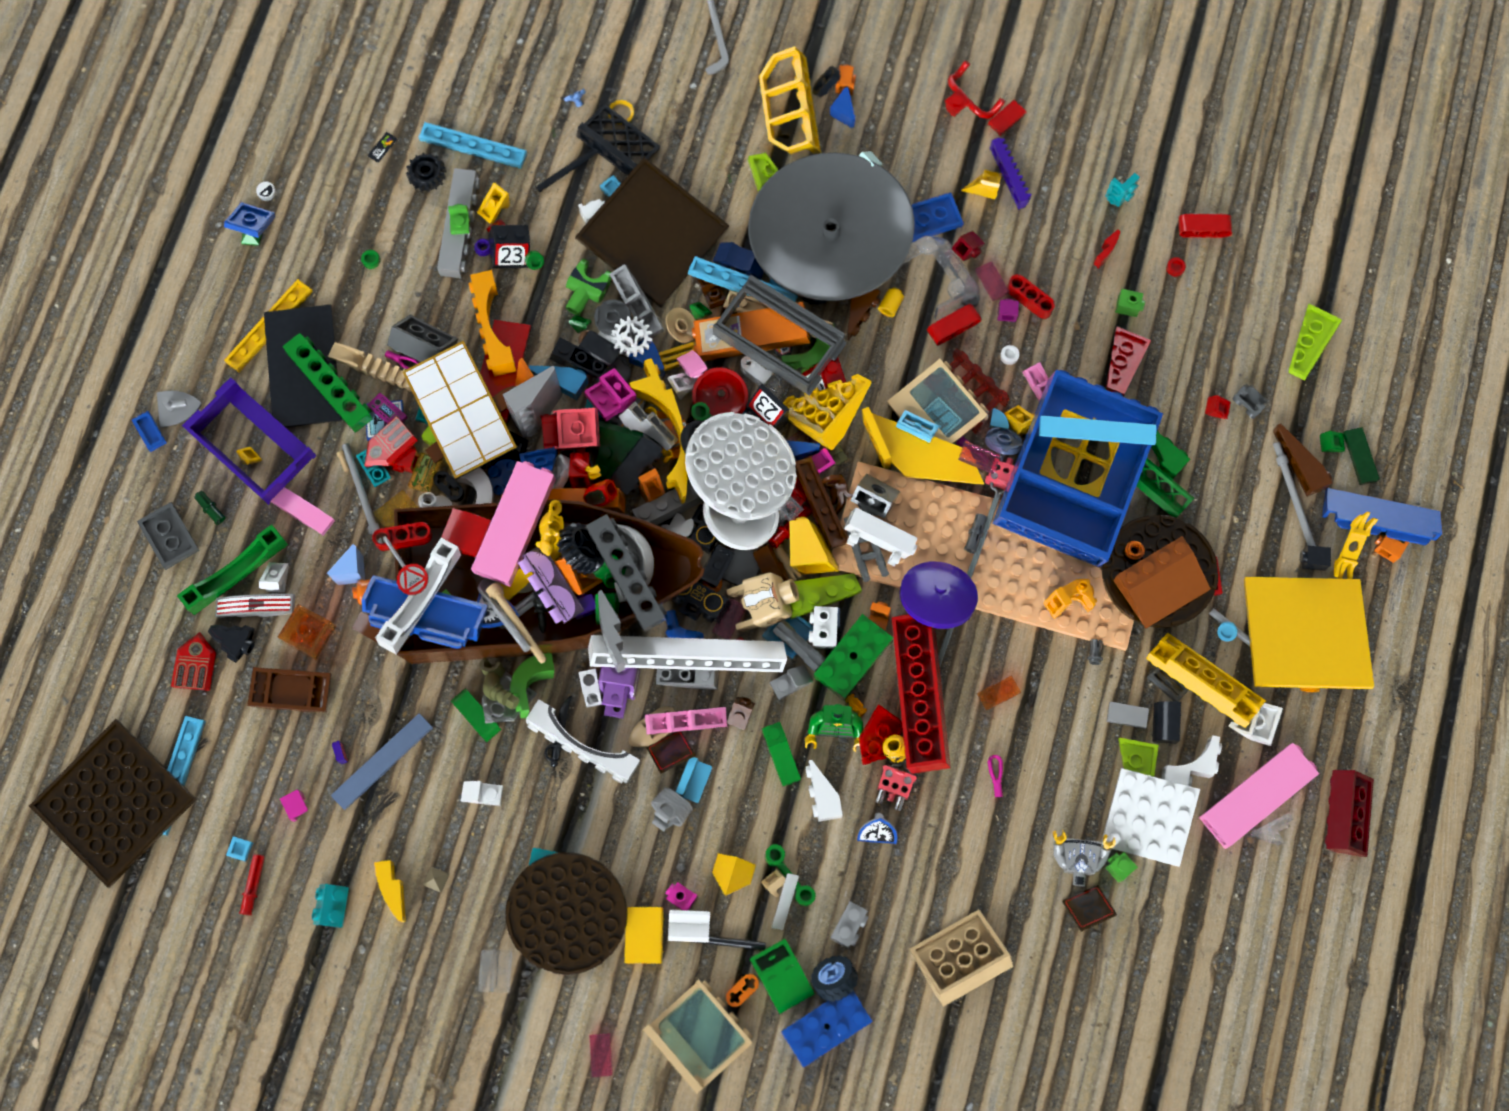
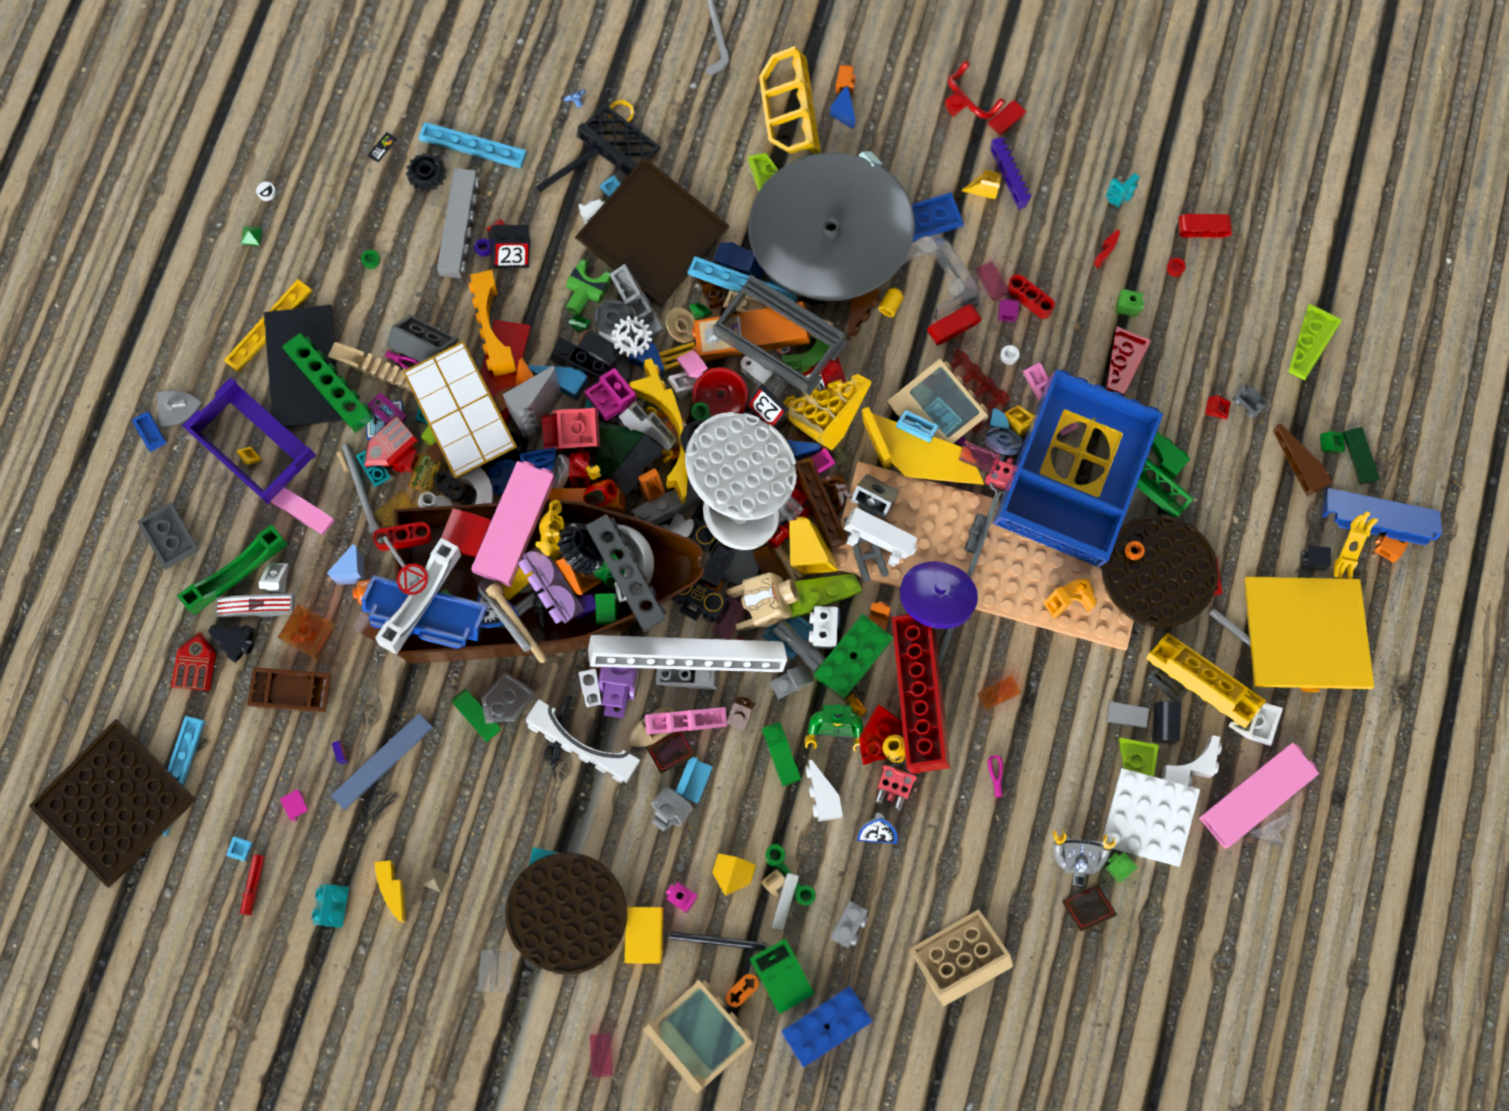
(209, 507): dark green axle -> none
(249, 220): blue tile -> none
(459, 219): bright green bracket -> none
(482, 793): white slope -> none
(492, 687): olive piece -> none
(493, 203): yellow slope -> none
(526, 674): bright green arch -> none
(534, 260): green tile -> none
(610, 627): light grey slope -> none
(676, 631): blue arm -> none
(688, 926): white panel -> none
(826, 81): black plate -> none
(834, 978): black wheel -> none
(968, 246): dark red brick -> none
(1095, 652): dark grey pin -> none
(1097, 430): medium azure tile -> none
(1162, 582): dark orange slope -> none
(1227, 631): medium azure tile -> none
(1282, 461): light grey bar -> none
(1349, 812): dark red slope -> none

